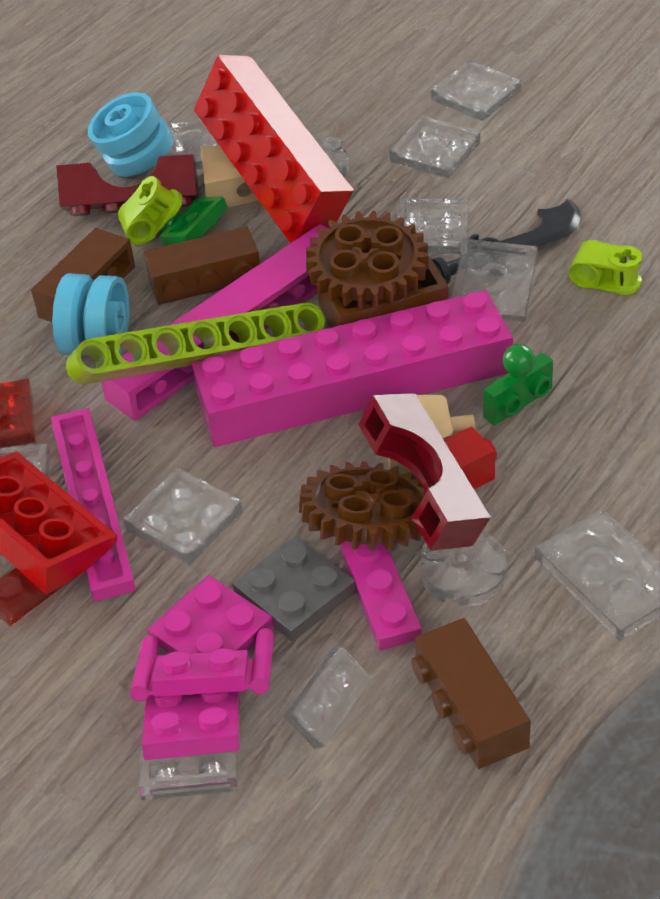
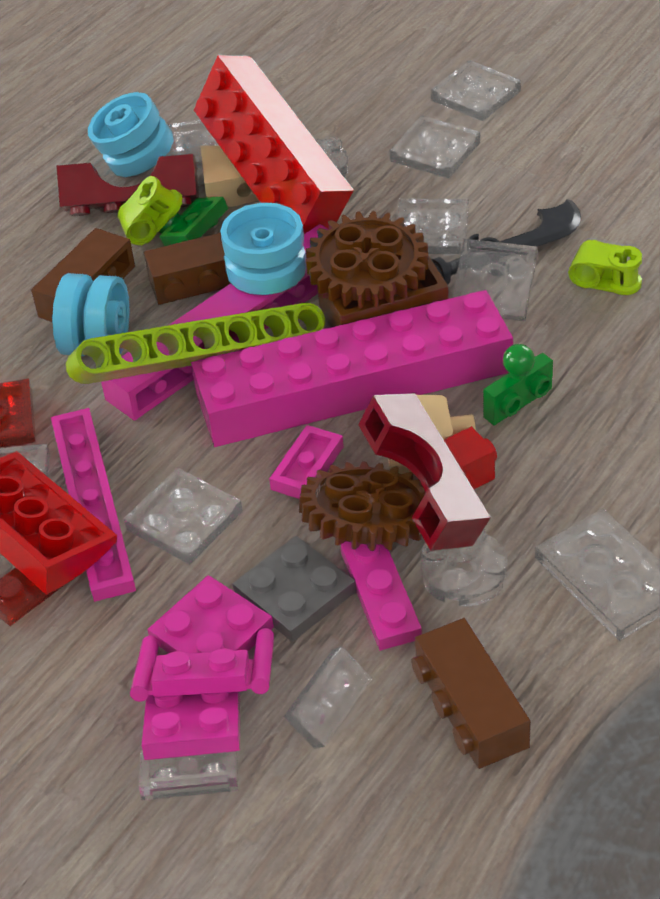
(264, 248): none -> medium azure wheel
(311, 451): none -> dark pink plate

